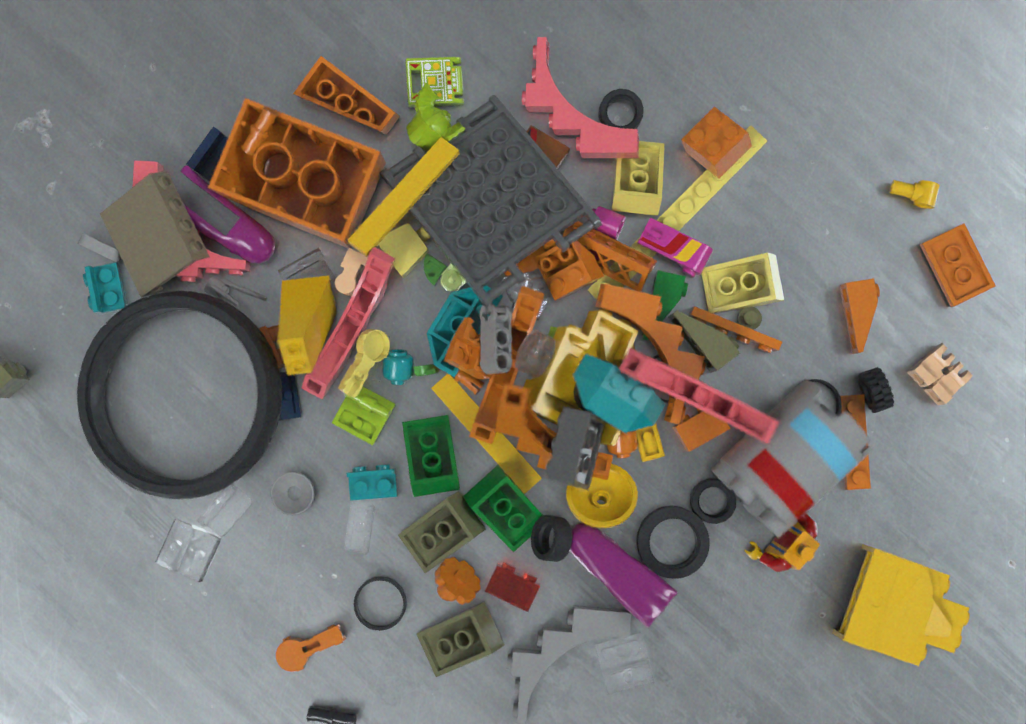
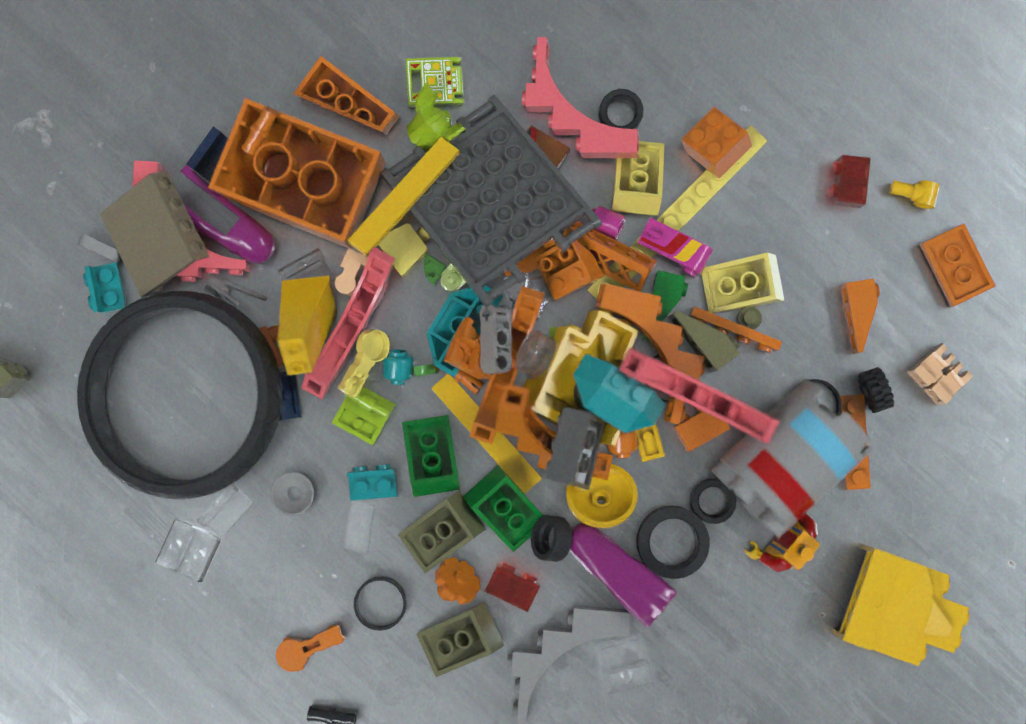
(850, 181): none -> clear red brick

